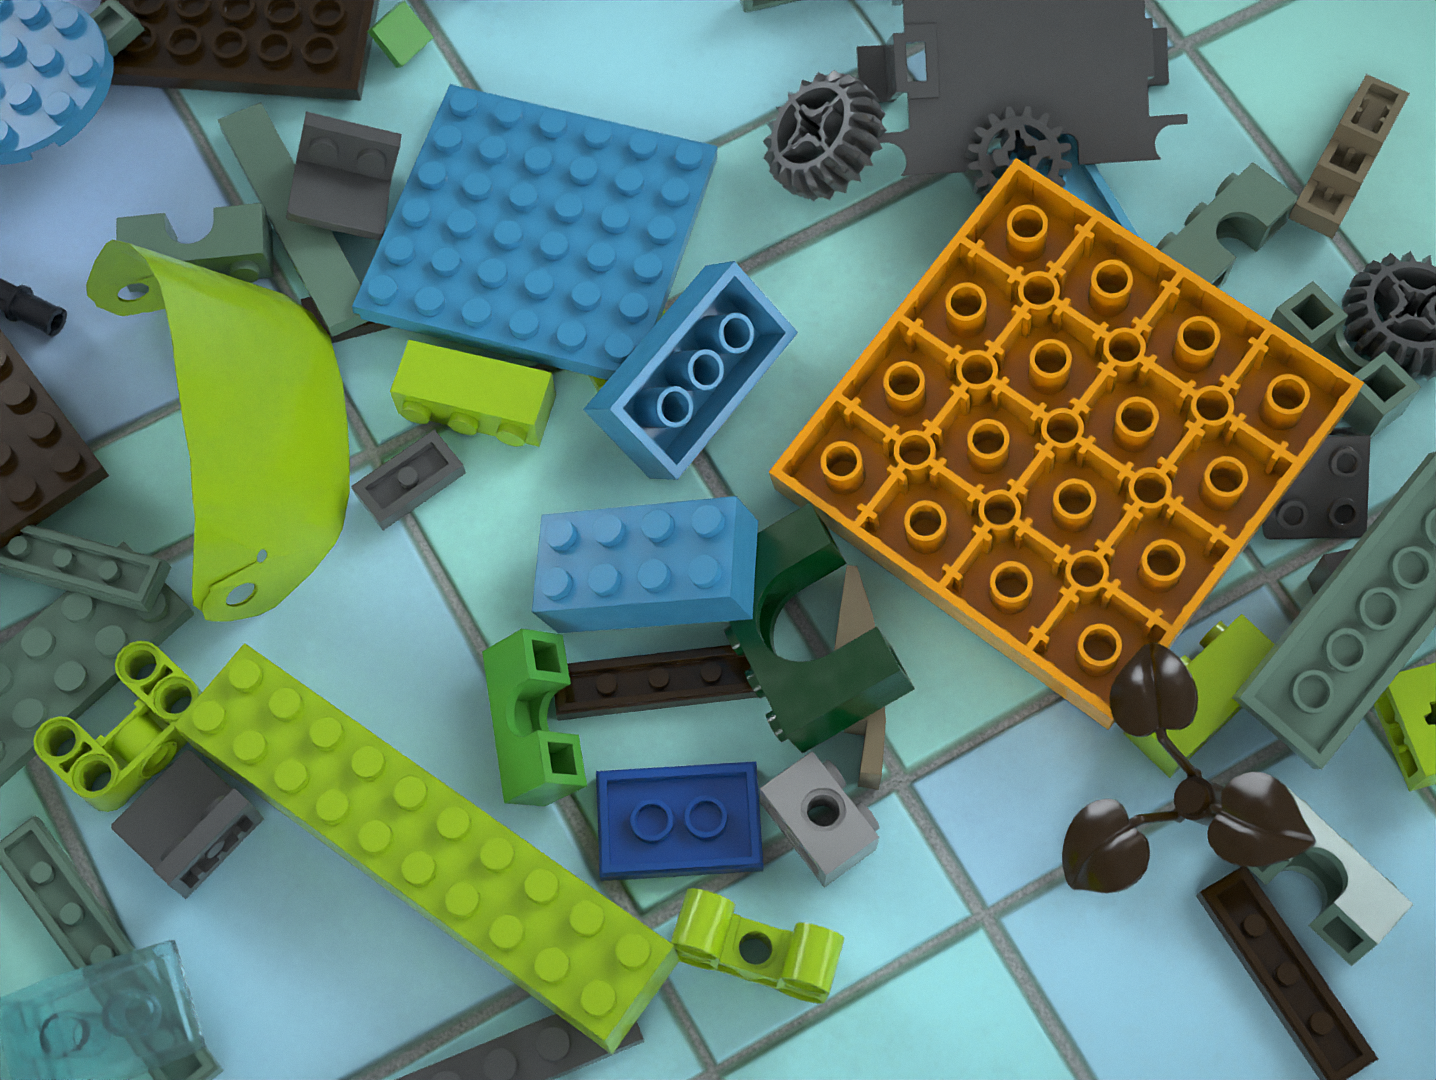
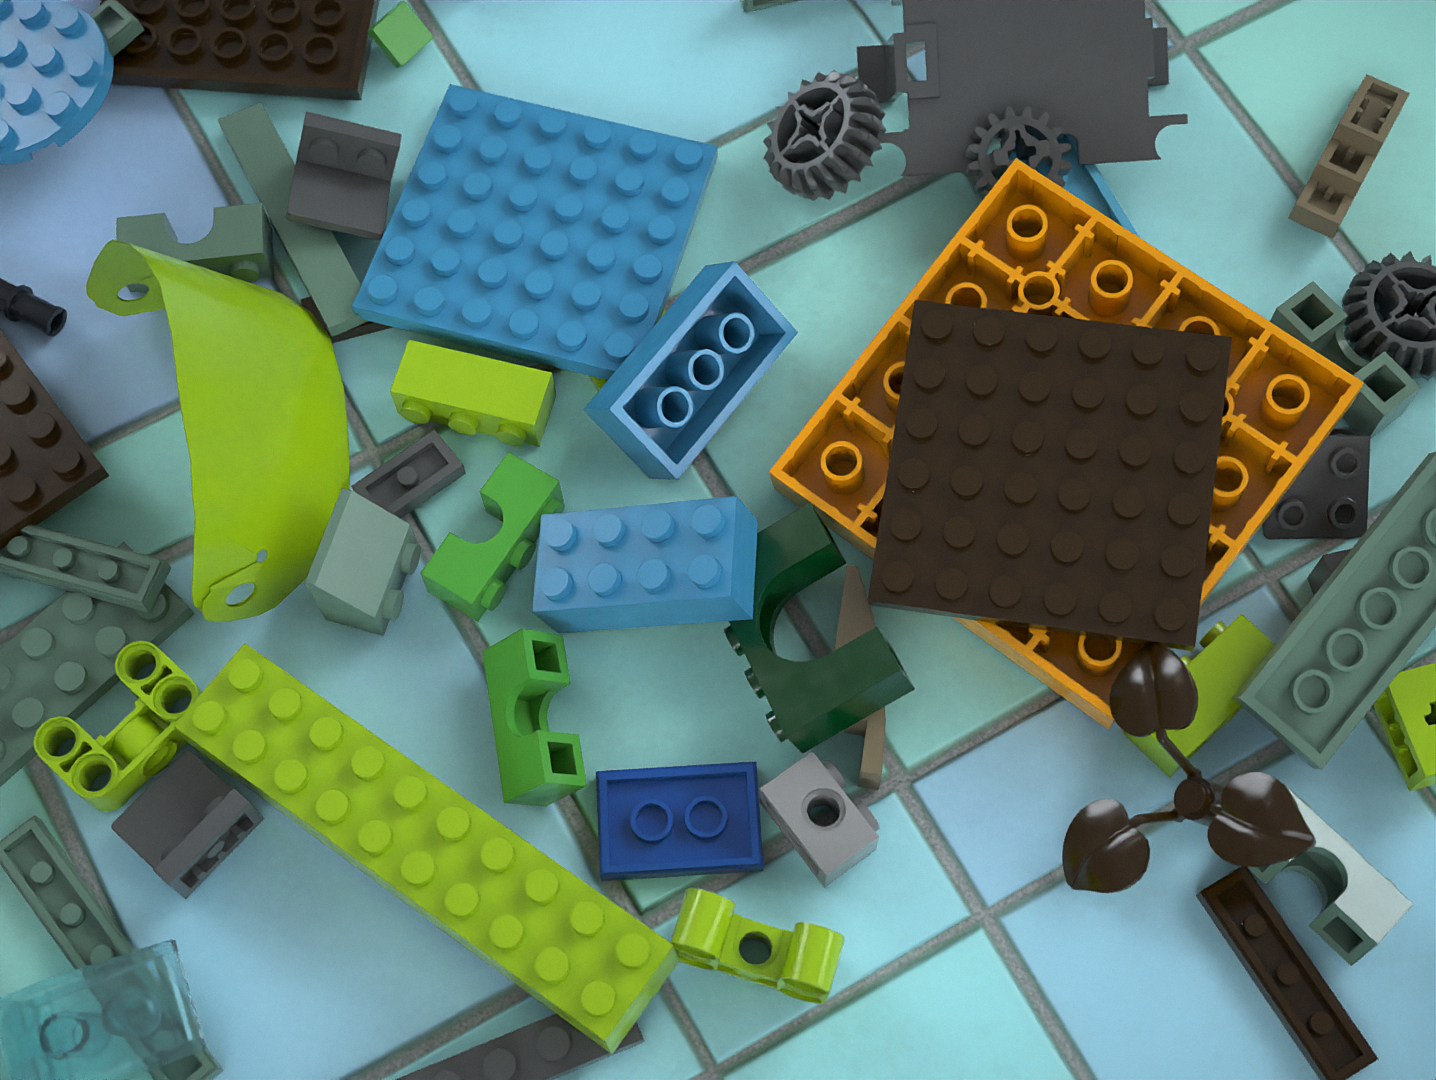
(362, 564): none -> sand green slope
(476, 574): none -> bright green arch
(653, 682): dark brown tile -> none
(1052, 474): none -> dark brown plate
(1245, 209): sand green arch -> none

